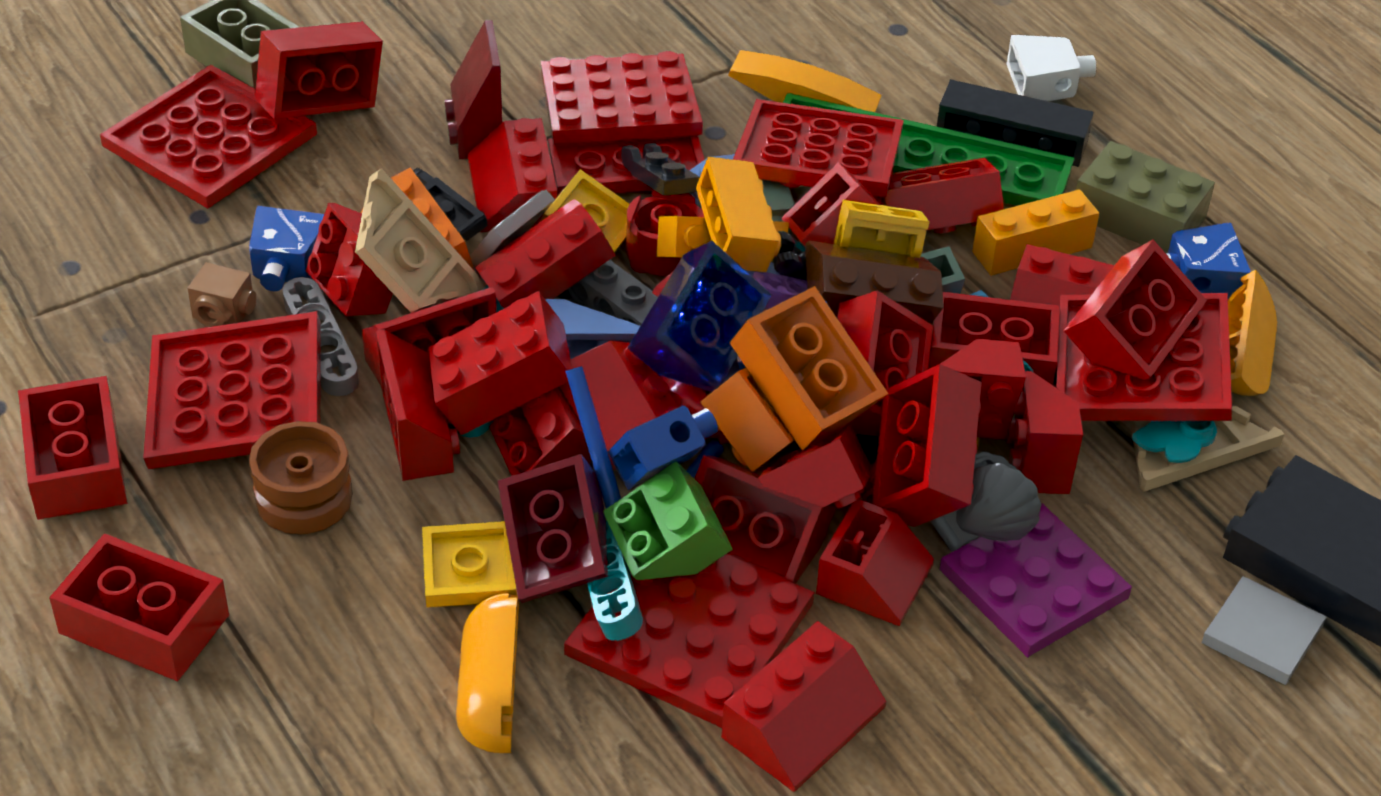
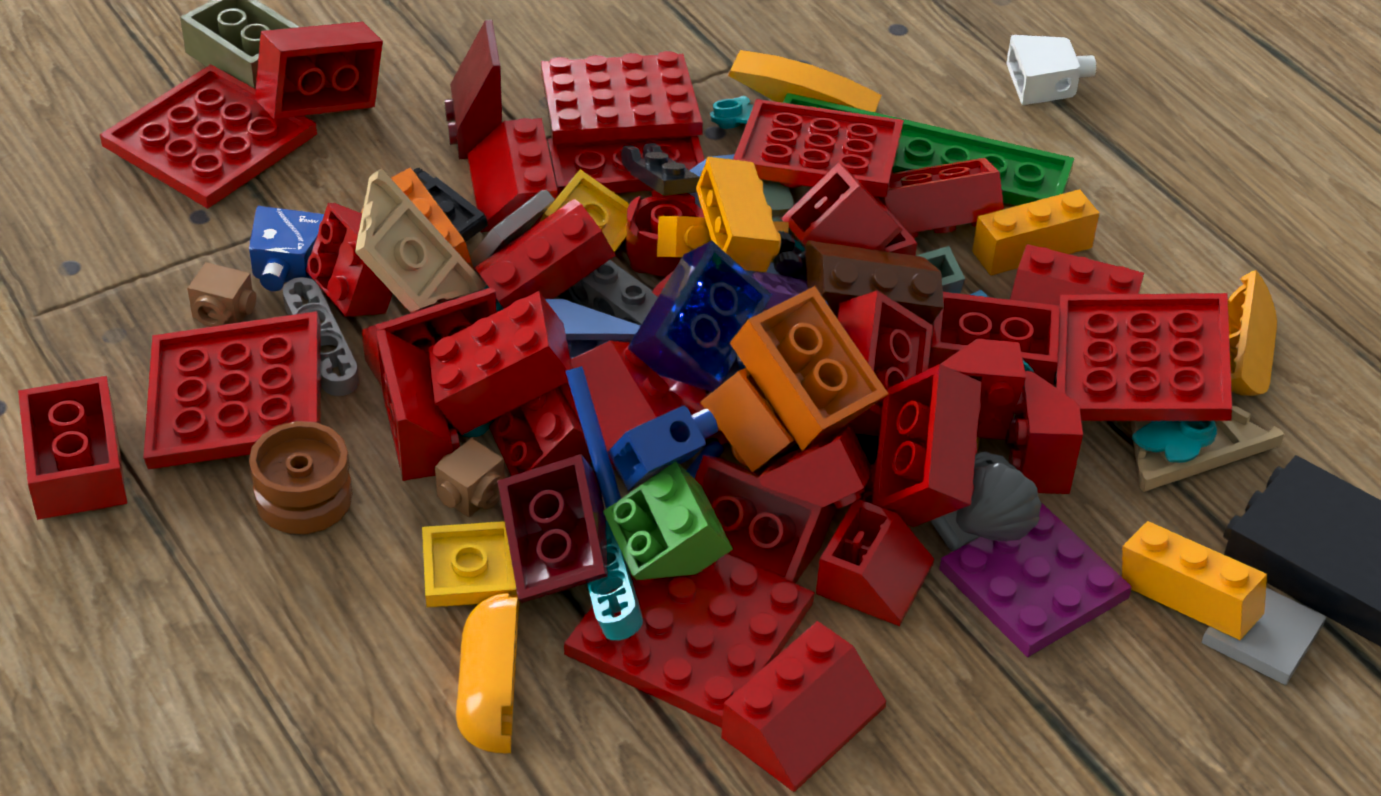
(140, 606): red brick -> none
(469, 478): none -> medium nougat brick
(731, 112): none -> teal plate
(881, 228): yellow hinge -> none
(1015, 119): black brick -> none
(1136, 313): red slope -> none
(1144, 195): olive brick -> none
(1194, 580): none -> light orange brick
(1210, 258): blue torso -> none

